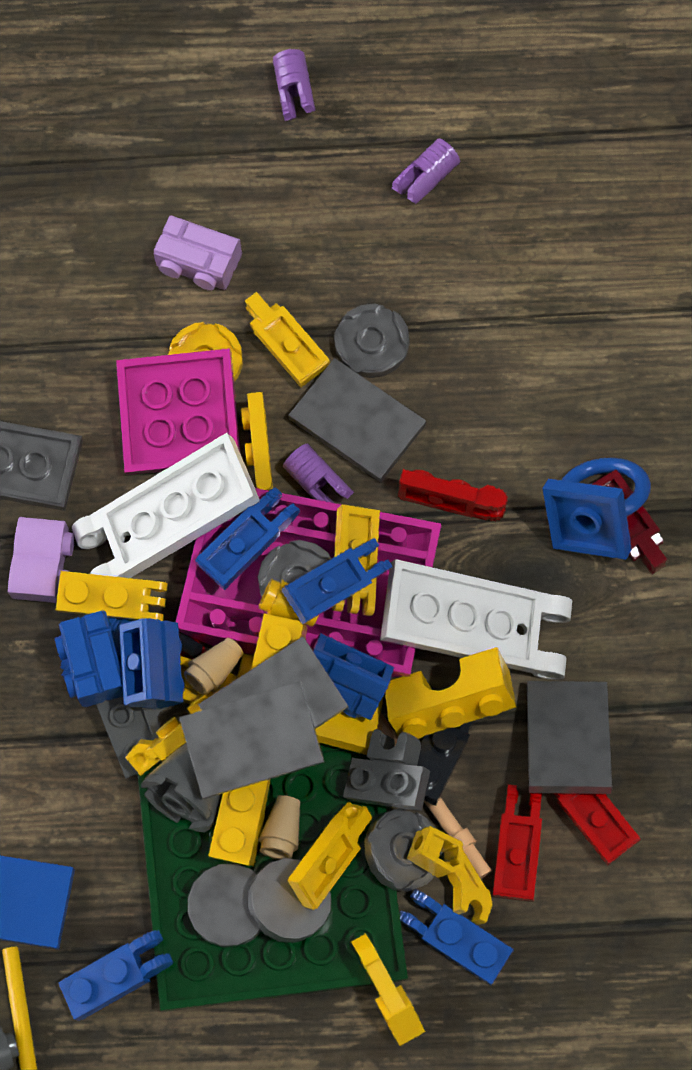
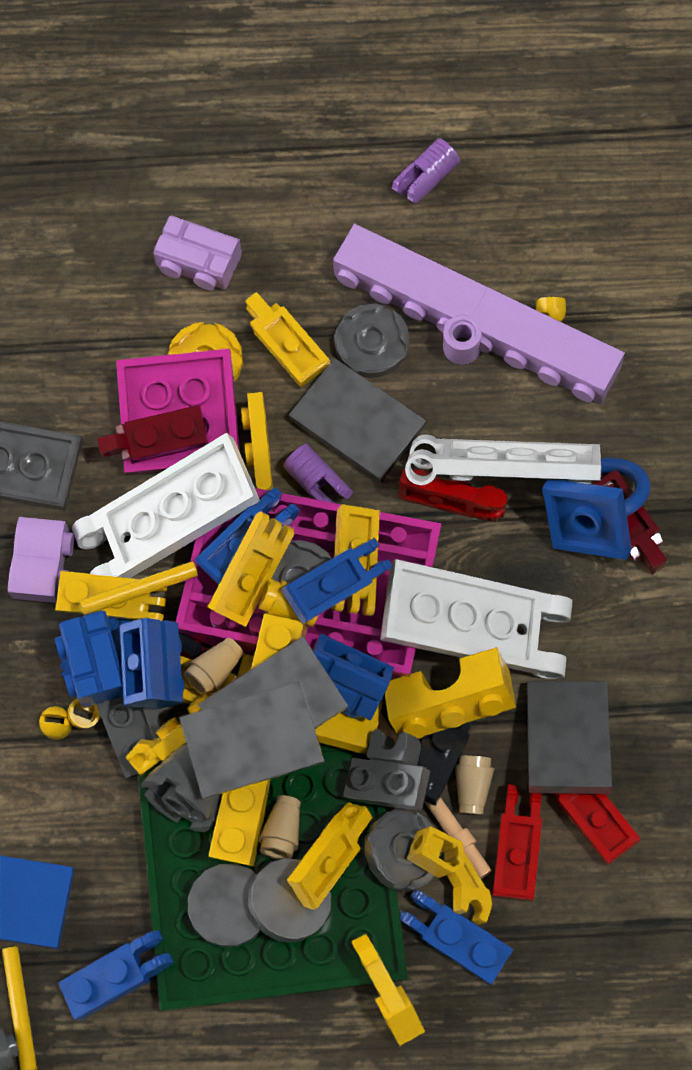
(55, 730): none -> yellow hinge
(80, 722): none -> yellow hinge
(138, 588): none -> yellow bar
(157, 435): none -> dark red hinge
(251, 569): none -> yellow hinge
(293, 81): medium lavender hinge -> none
(472, 458): none -> white hinge
(473, 783): none -> tan cone
(477, 313): none -> lavender hinge
(552, 306): none -> yellow hinge

